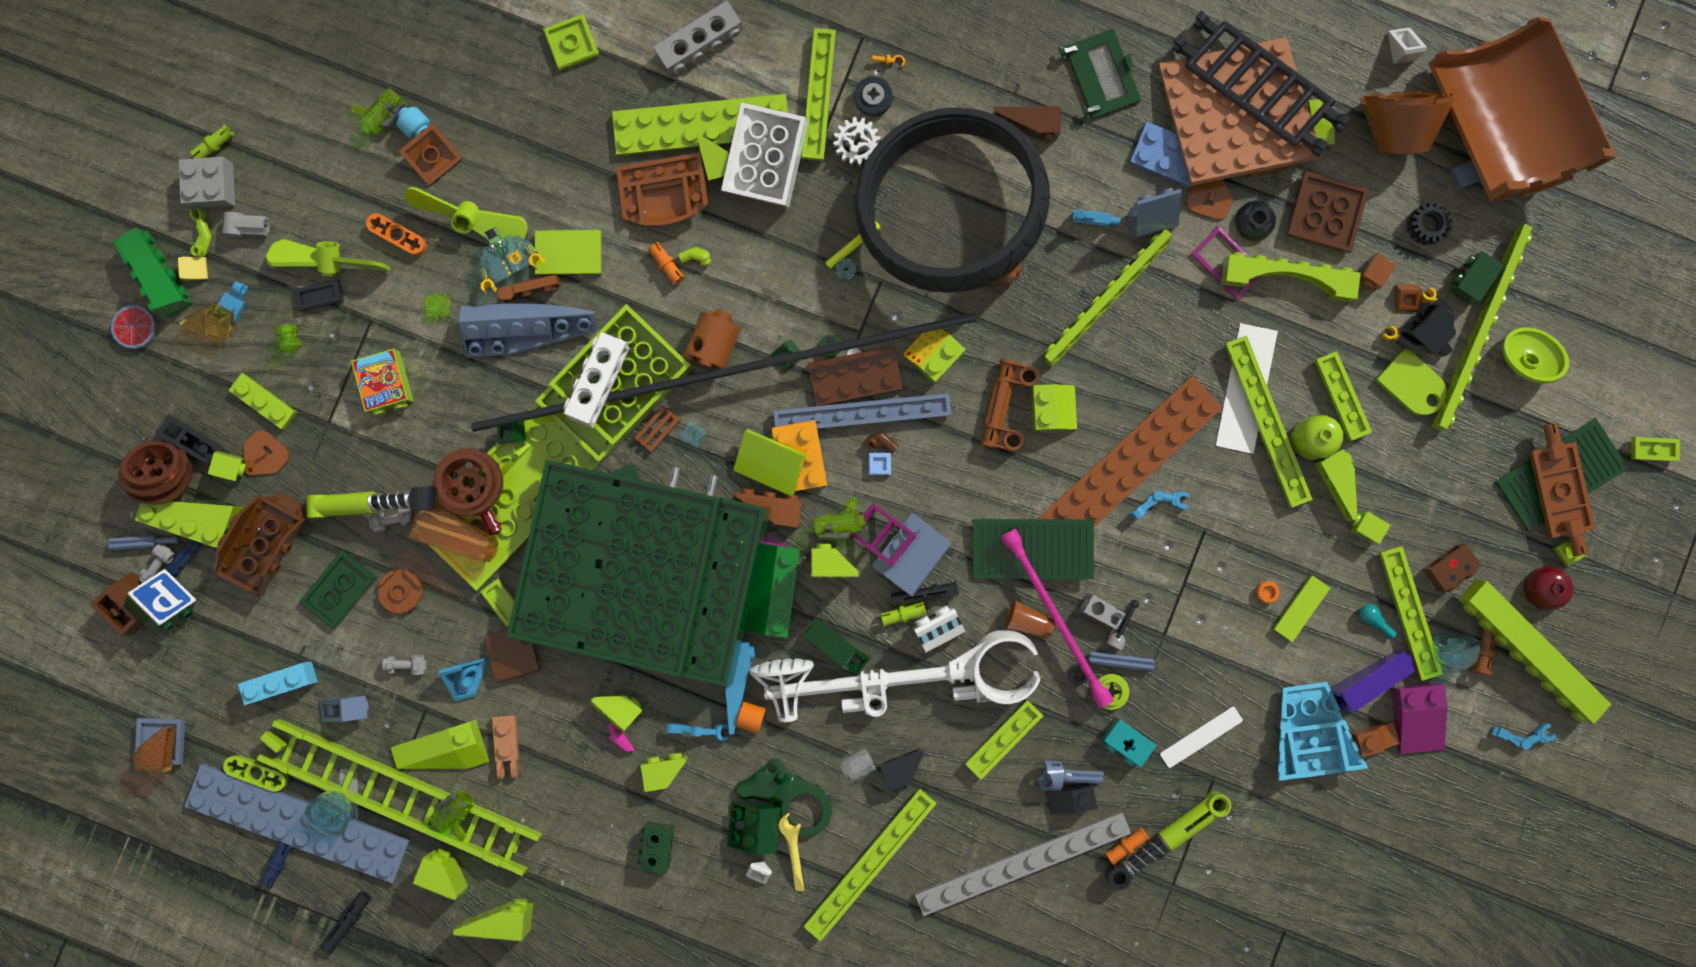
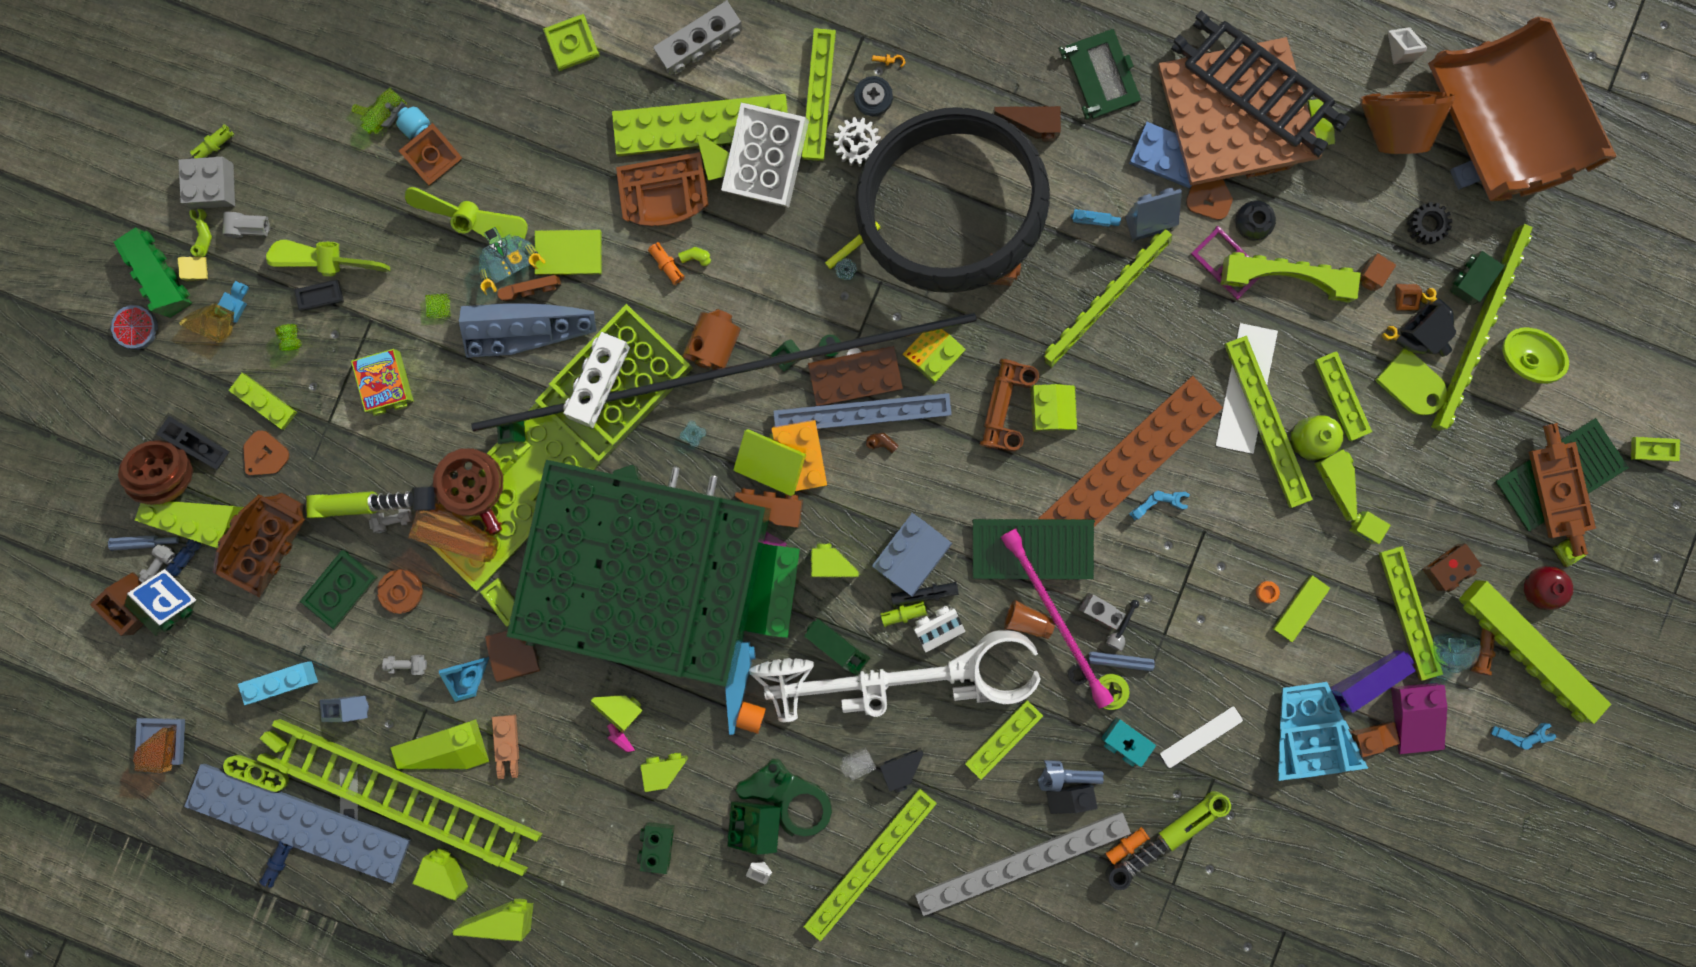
(227, 466): lime brick -> none
(329, 813): clear light blue cylinder -> none
(351, 914): black pin -> none
(380, 232): orange beam -> none
(450, 813): clear neon green piece -> none
(653, 420): dark orange tile -> none
(679, 728): dark azure piece -> none
(791, 835): light yellow piece -> none
(840, 525): clear neon green piece -> none
(879, 463): light blue tile -> none
(883, 533): magenta window -> none
(1327, 212): reddish brown plate -> none
(1371, 615): teal piece -> none

